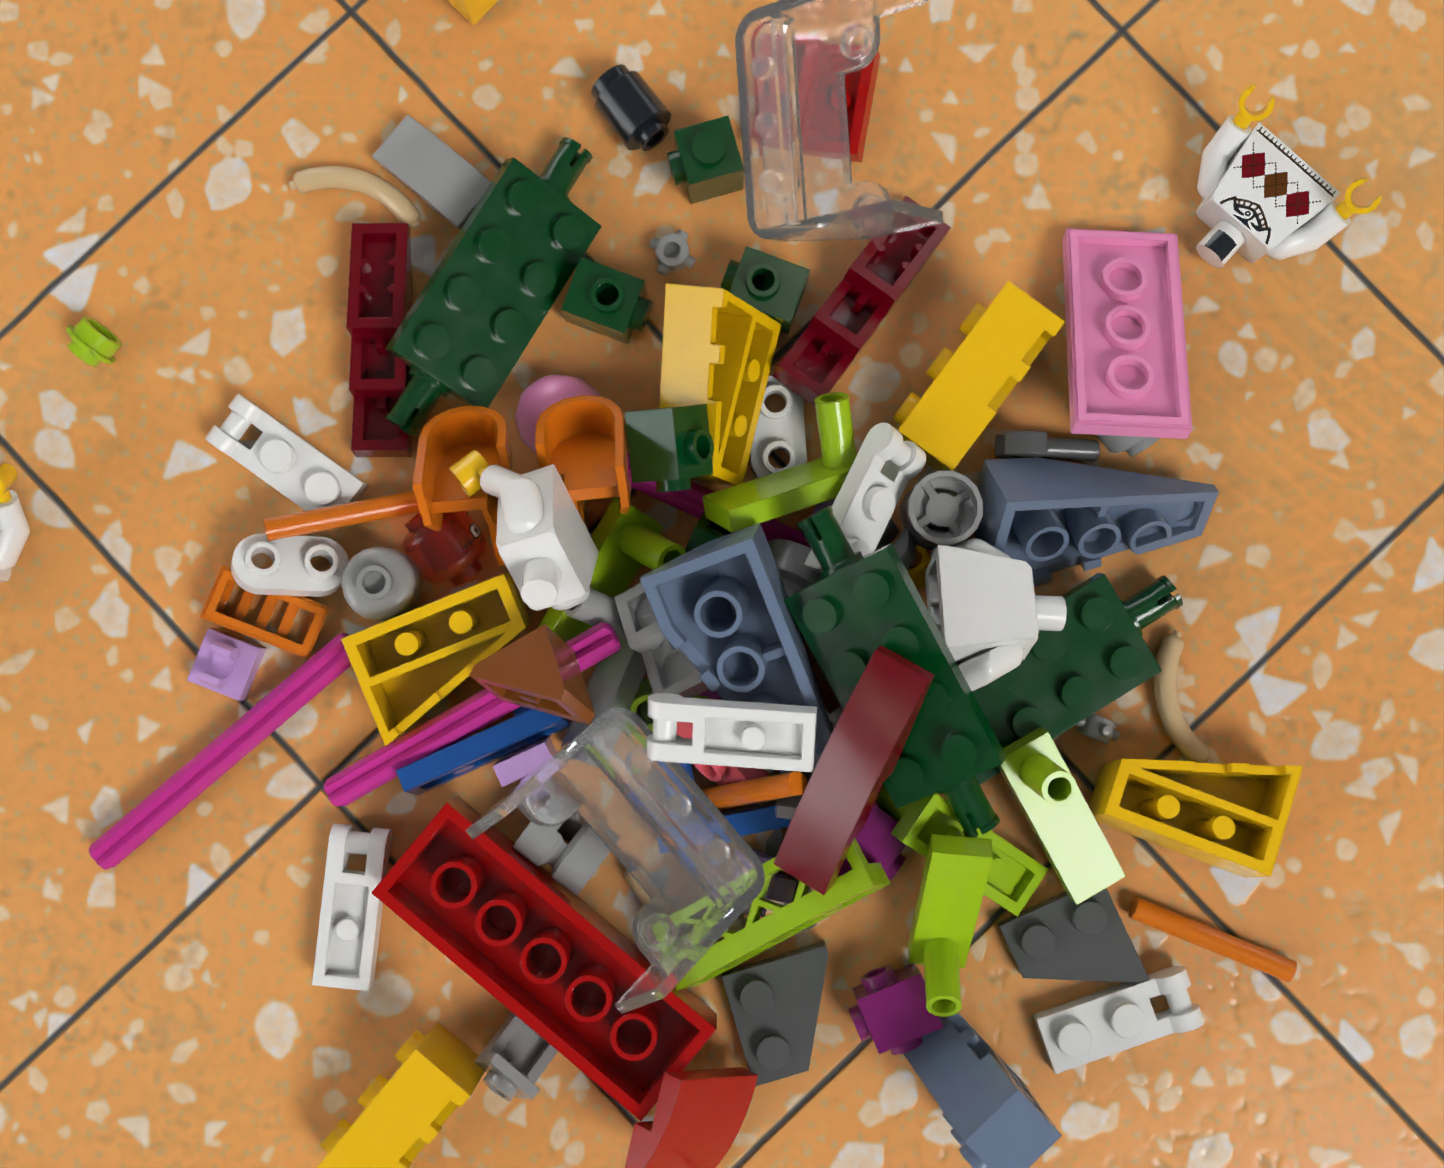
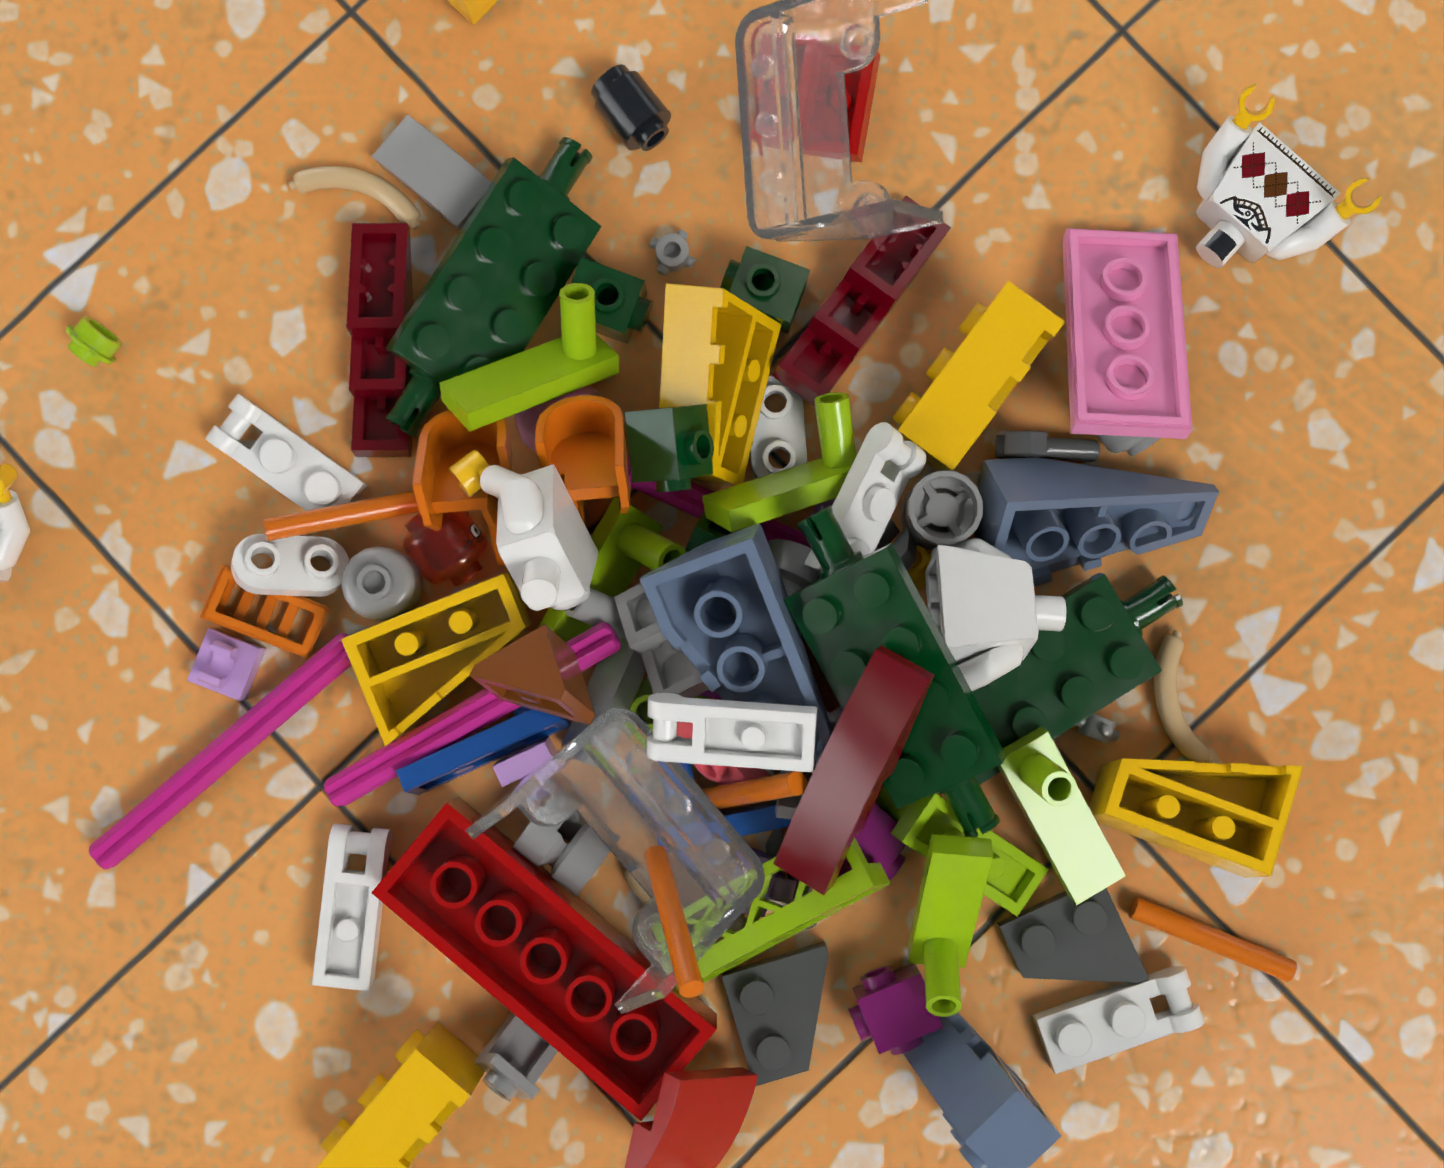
(536, 373): none -> lime piece
(673, 922): none -> orange bar
(707, 160): dark green brick -> none

